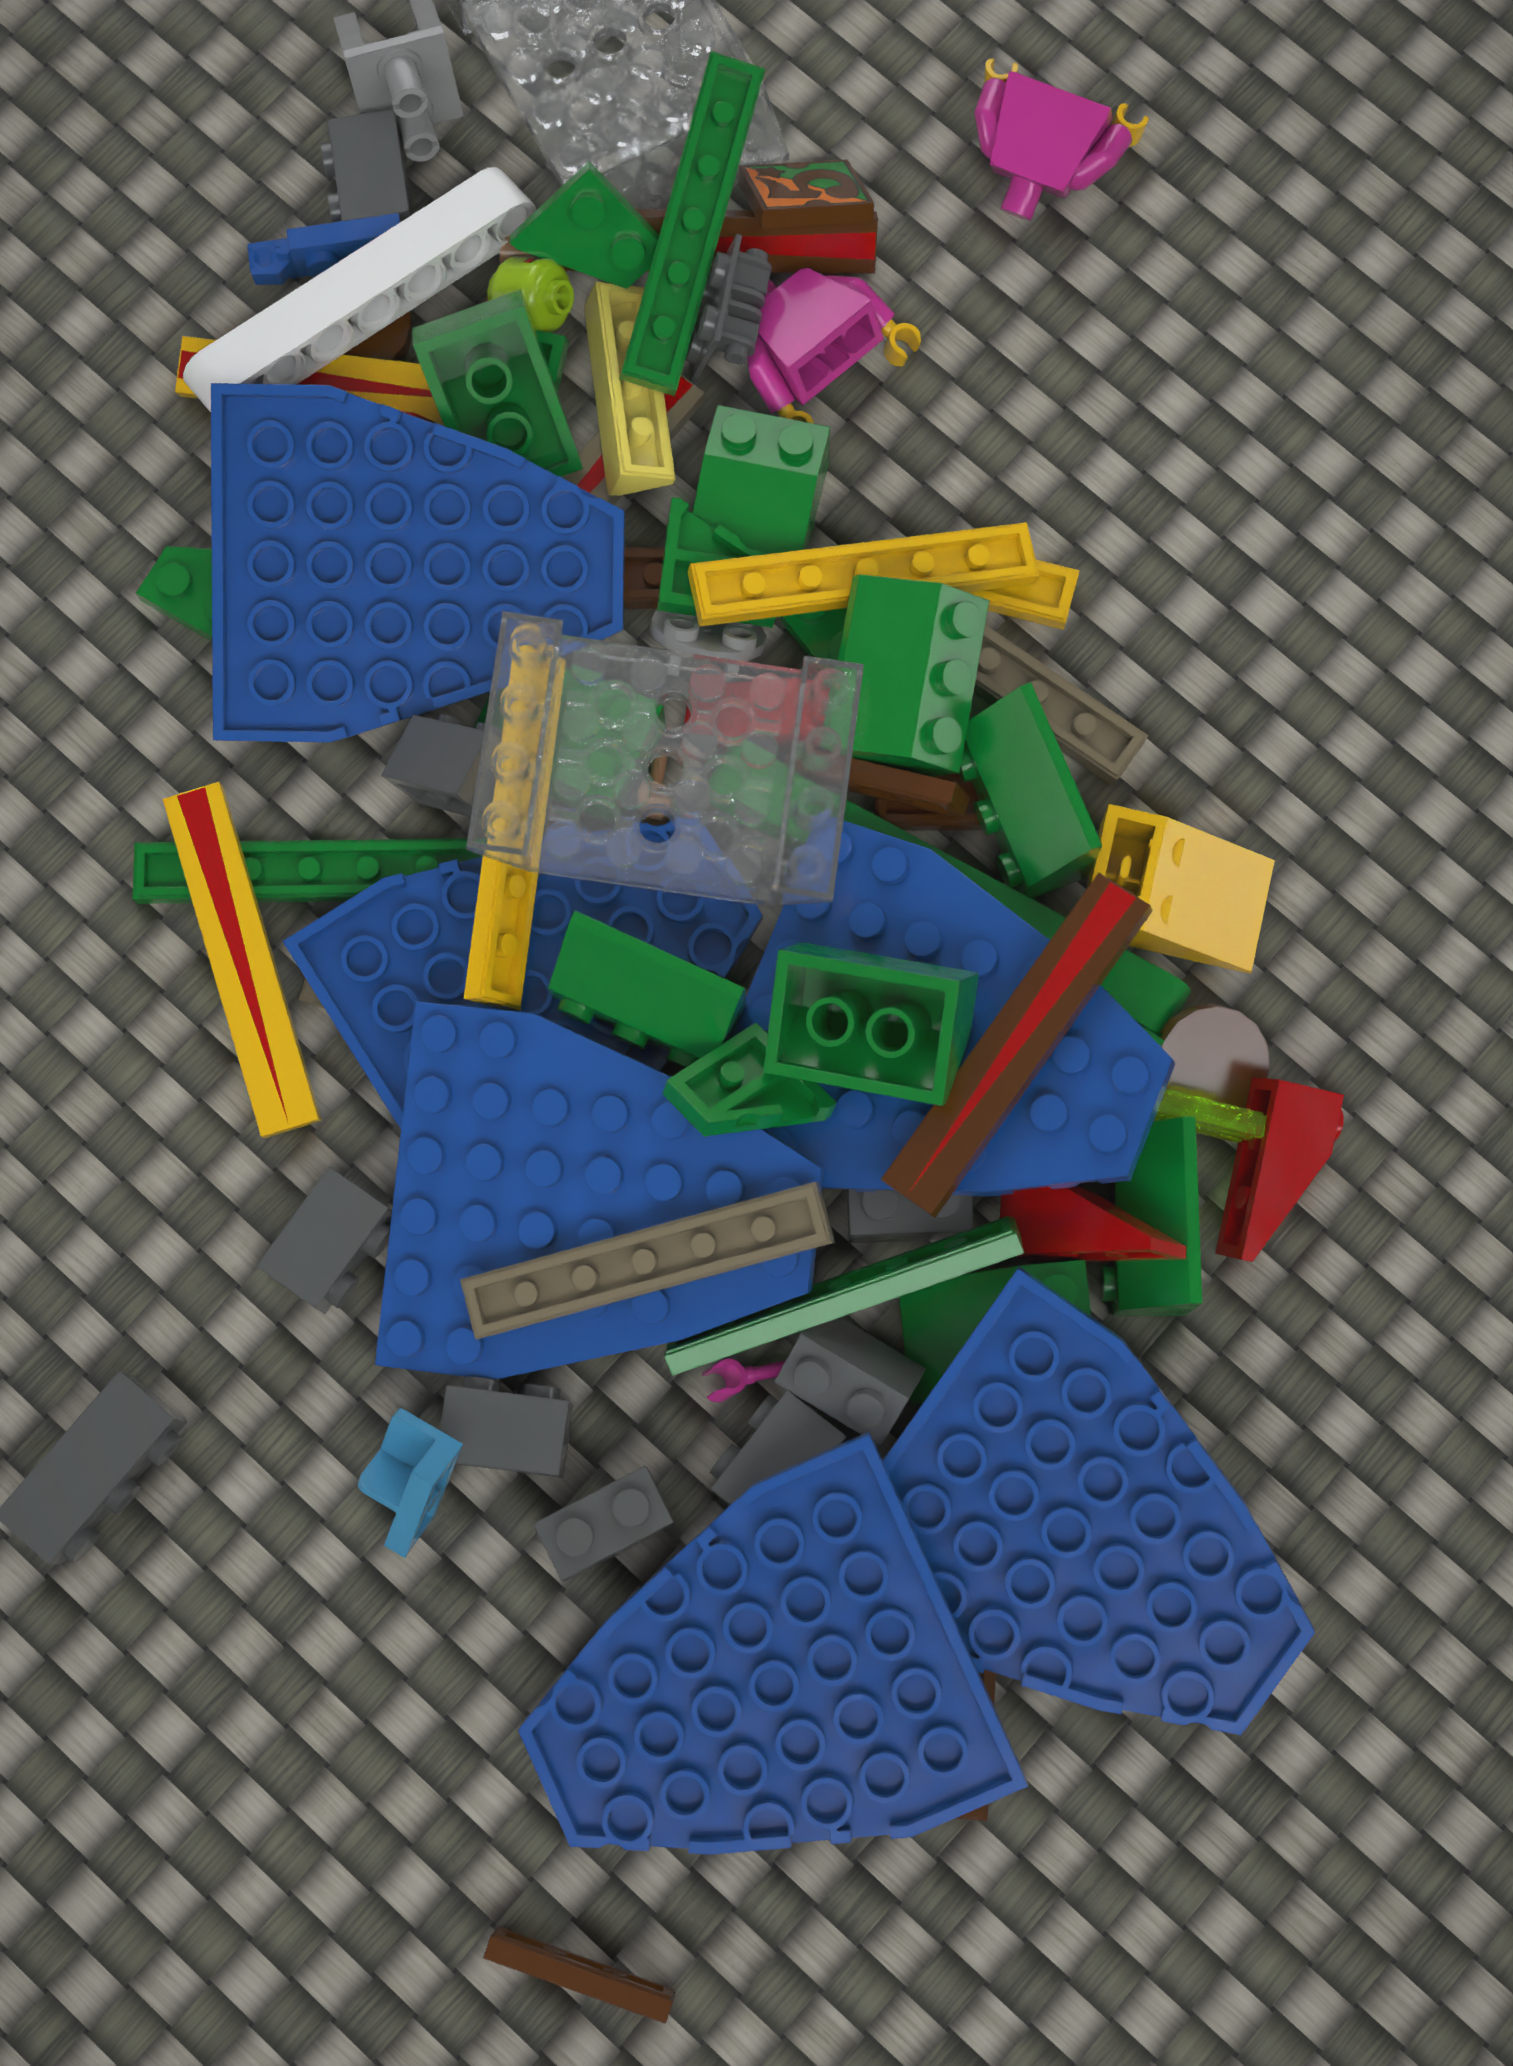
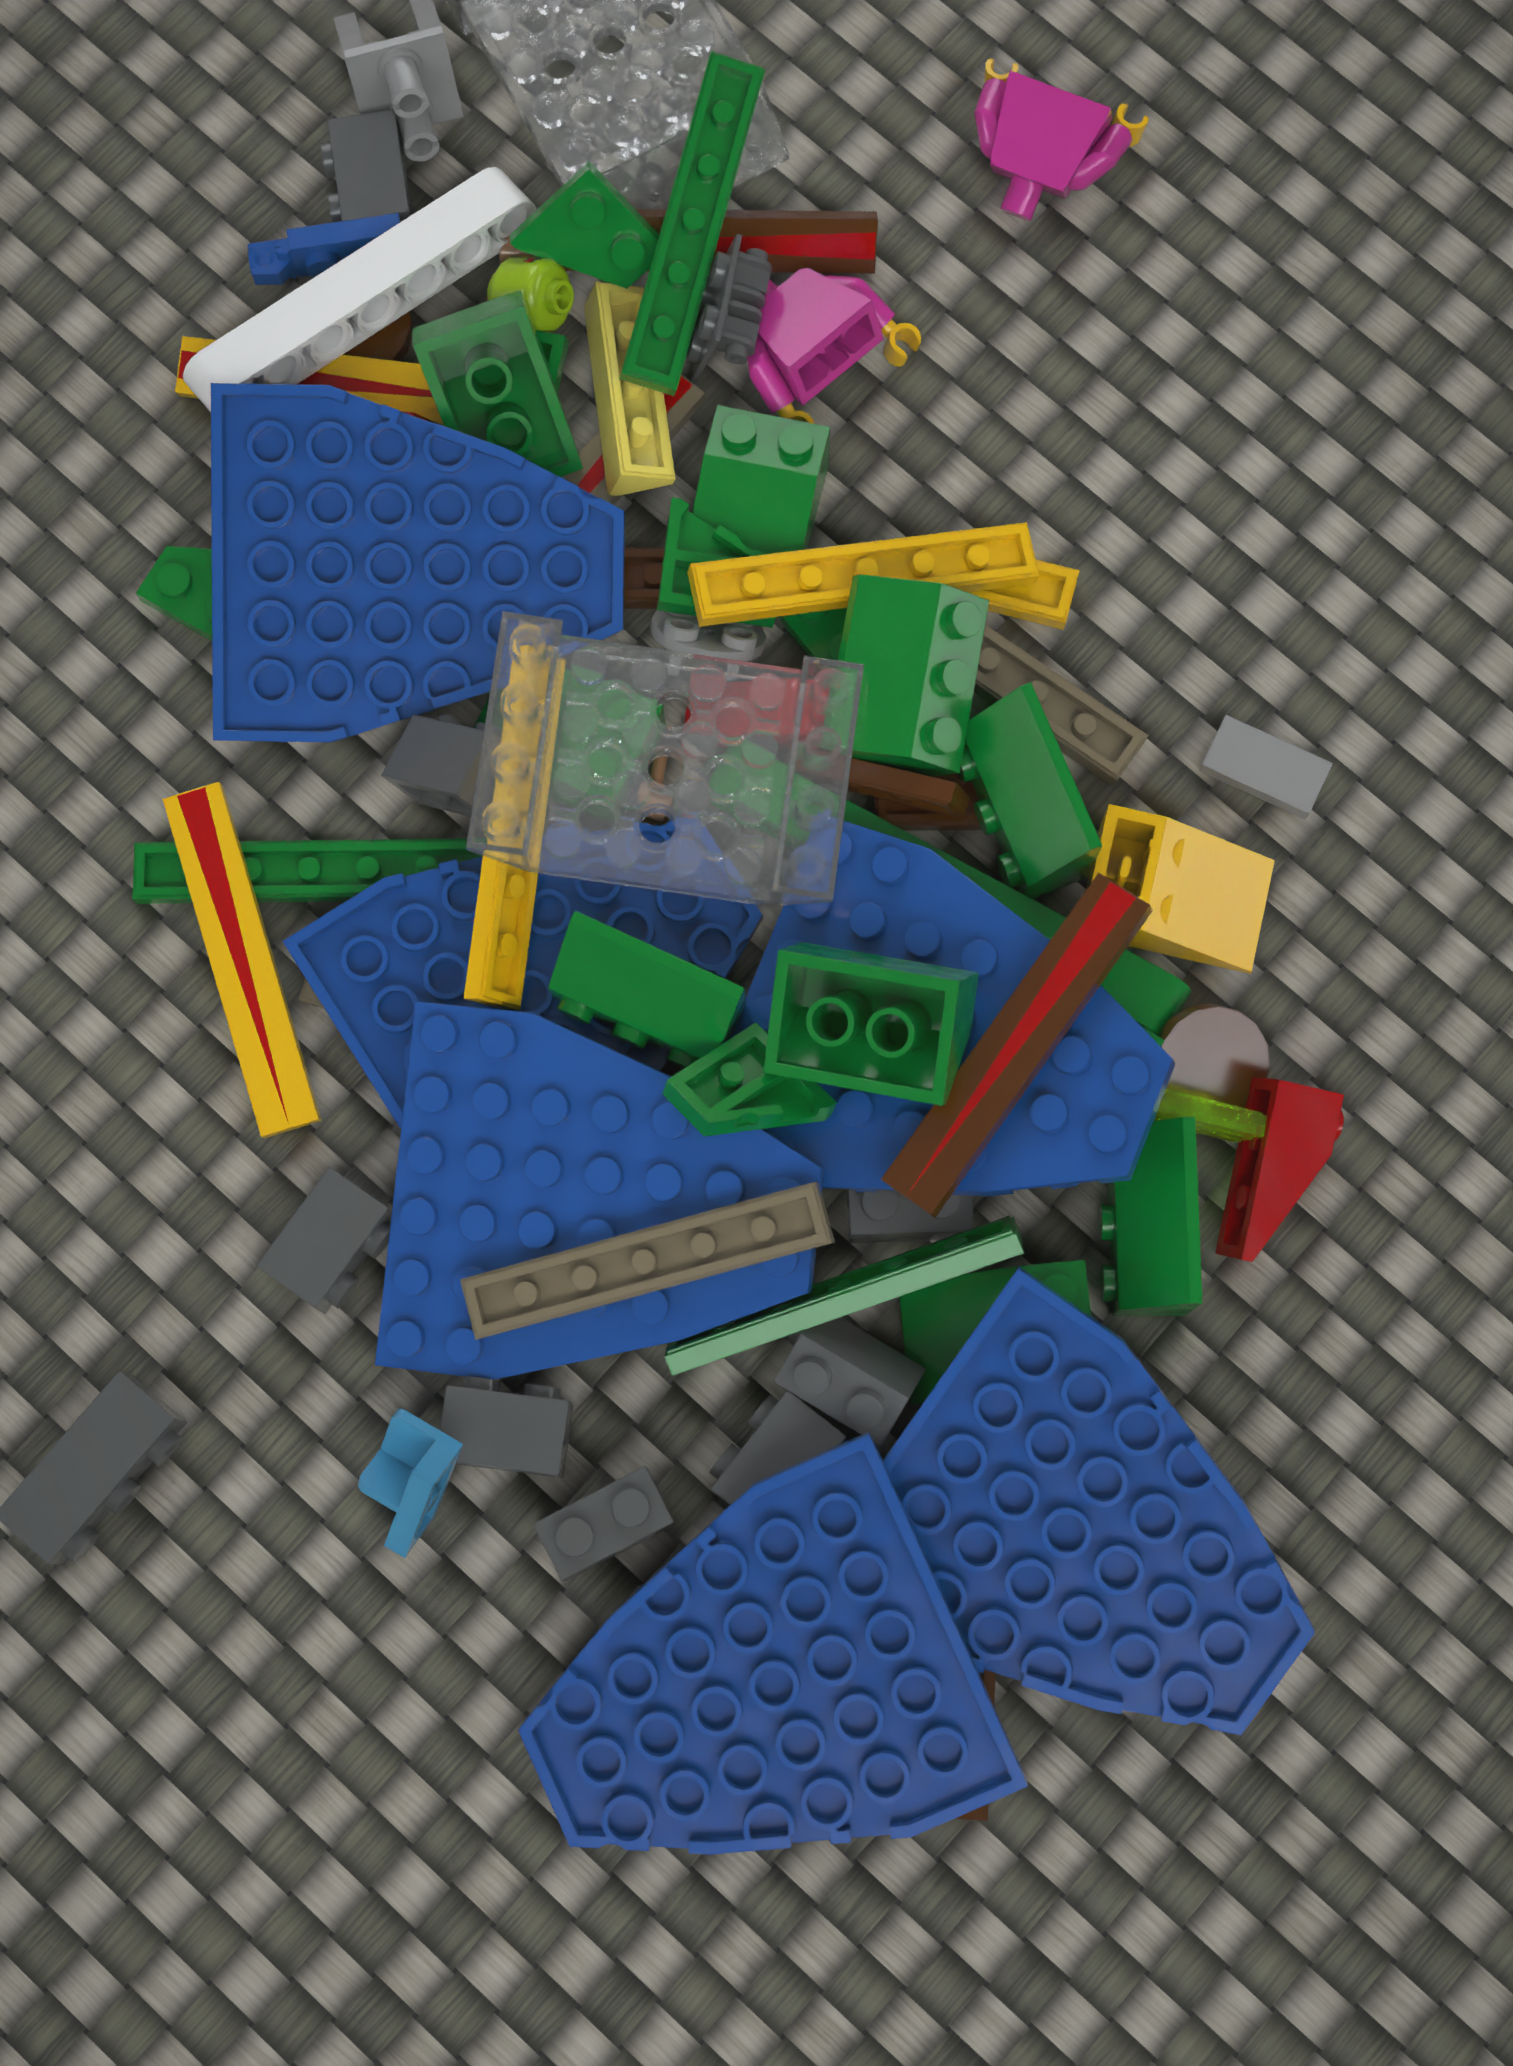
(580, 1974): reddish brown tile -> none
(738, 1376): dark pink hand -> none
(805, 194): reddish brown tile -> none
(1082, 1226): red slope -> none
(1266, 767): none -> light grey tile

